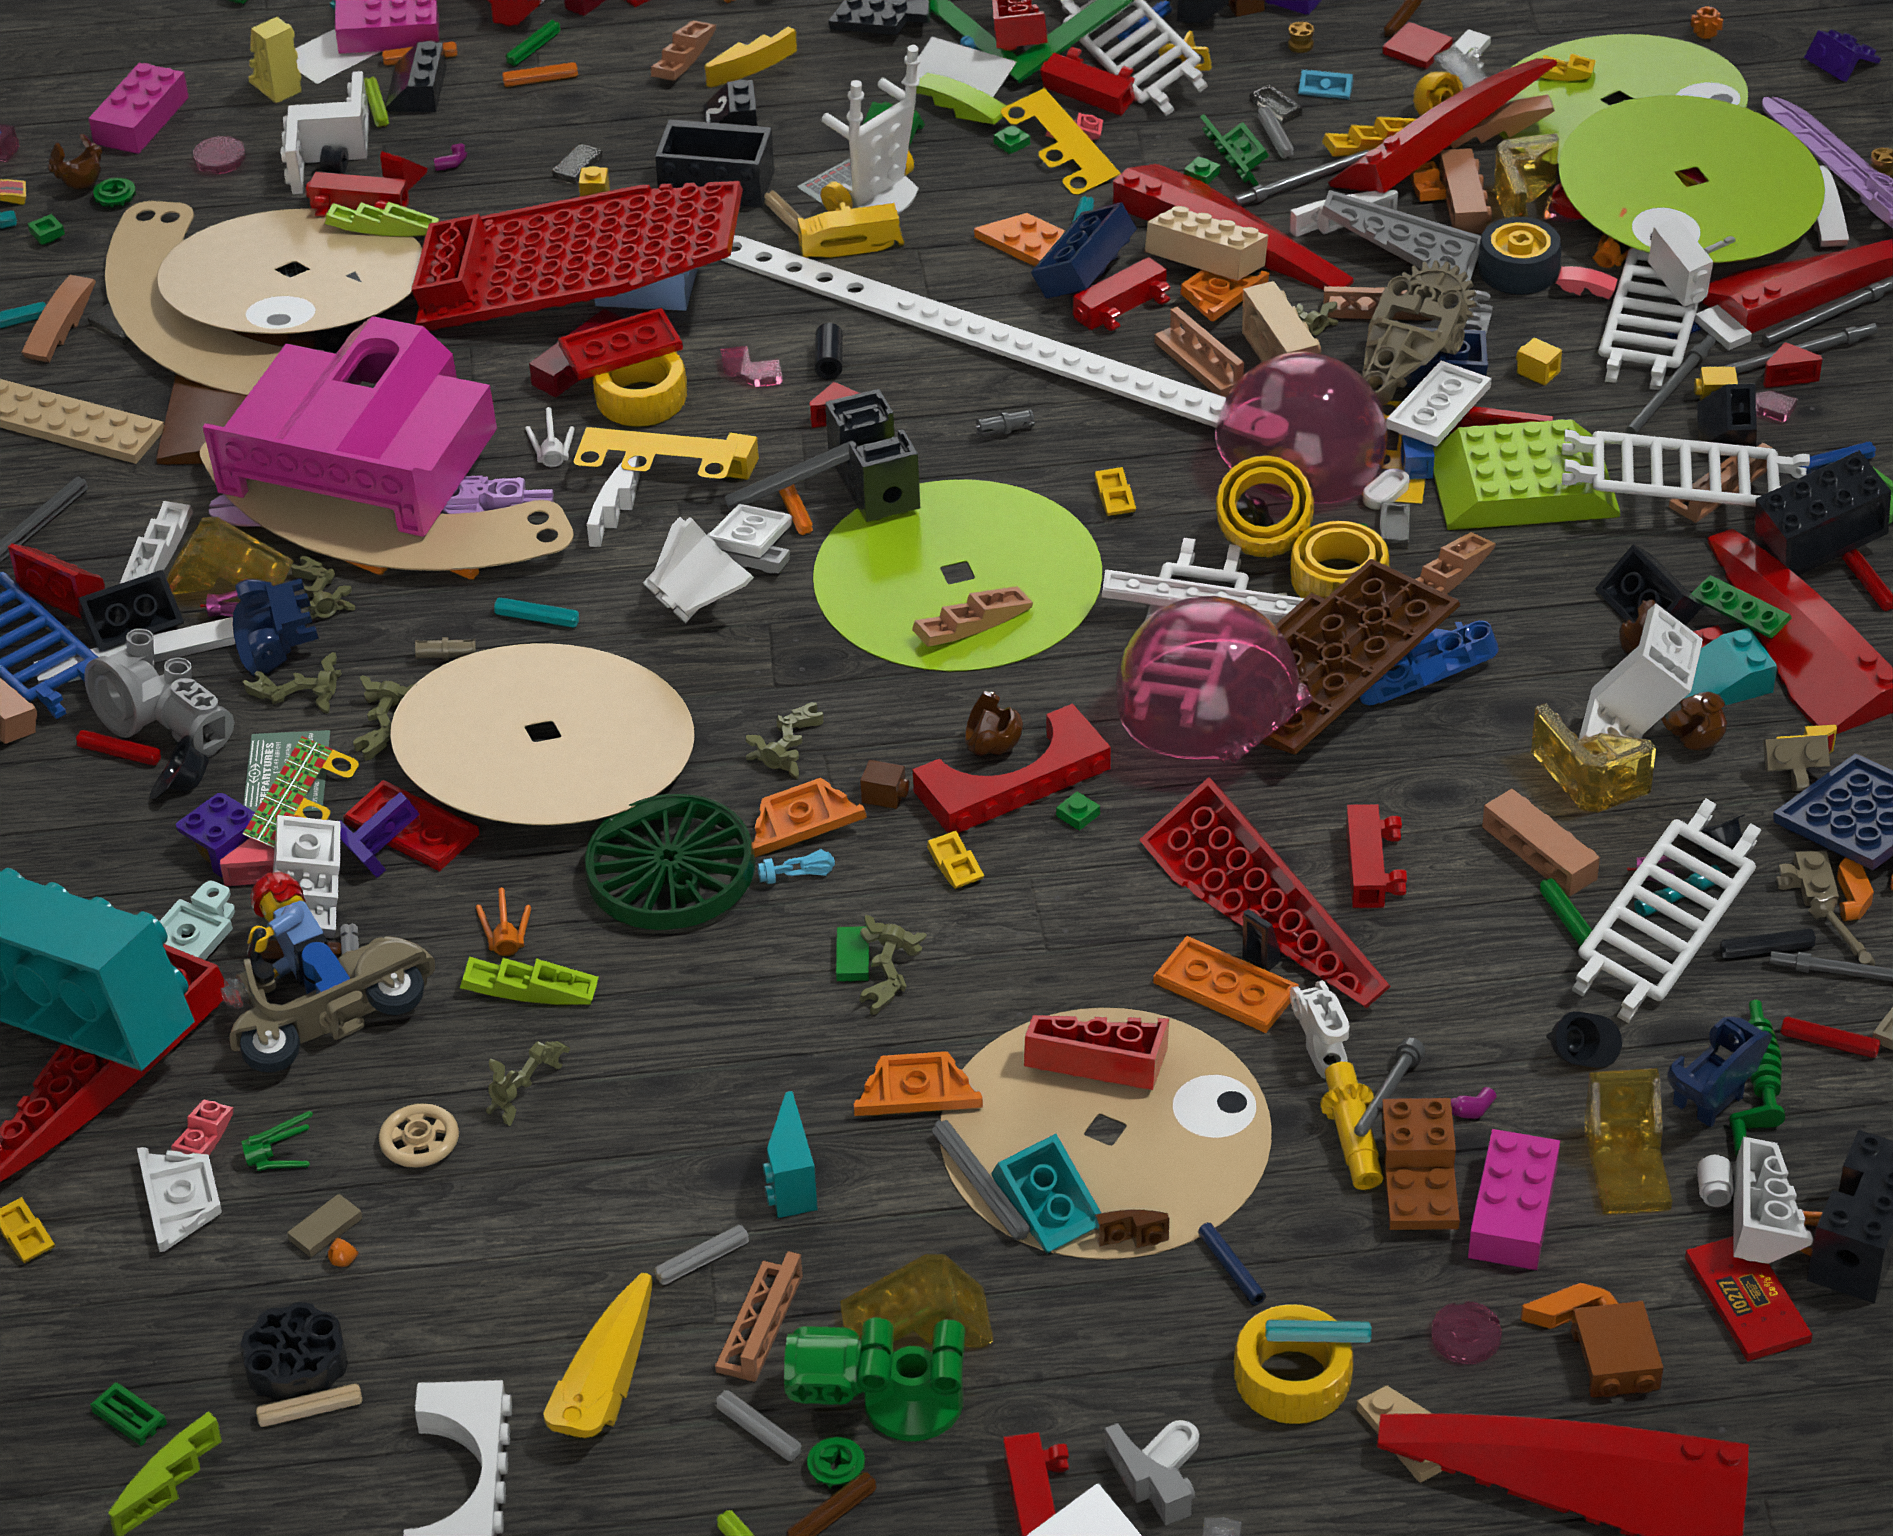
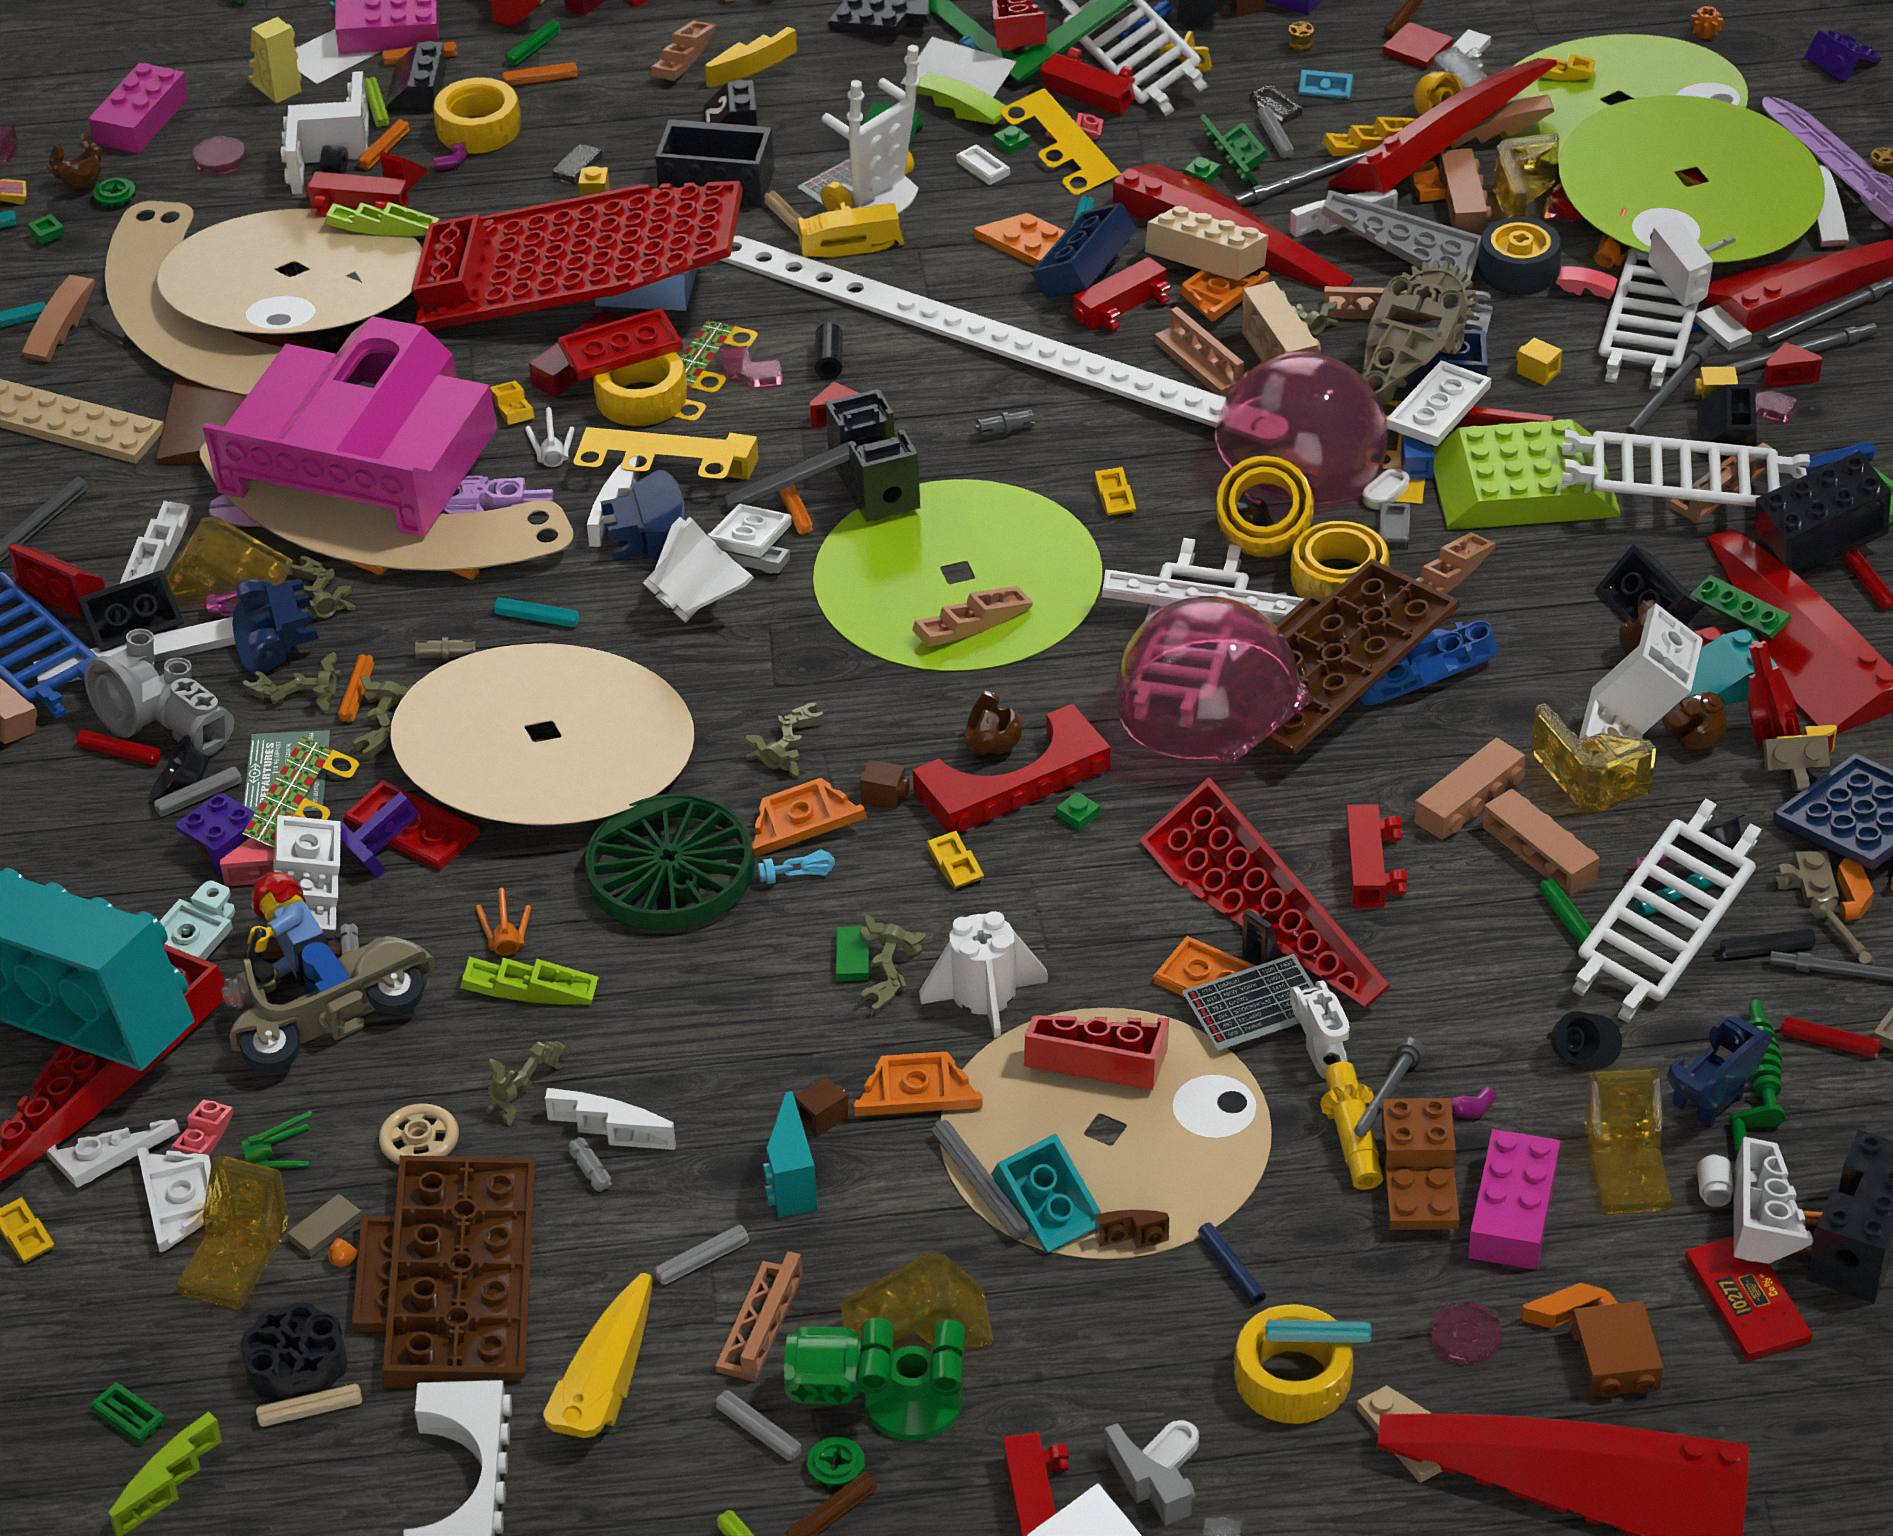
(108, 1150): none -> white wing
(197, 791): none -> light grey axle
(243, 1225): none -> clear yellow bracket
(355, 689): none -> orange axle
(384, 143): none -> orange axle
(450, 1271): none -> reddish brown slope
(477, 98): none -> yellow tyre
(511, 402): none -> yellow slope
(589, 1164): none -> light grey axle
(620, 1121): none -> white slope
(649, 509): none -> dark blue piece
(700, 354): none -> piece
(822, 1106): none -> reddish brown brick
(982, 967): none -> white brick
(983, 164): none -> white tile
(1248, 1001): none -> black sticker
(1469, 788): none -> nougat brick
(1769, 698): none -> red piece

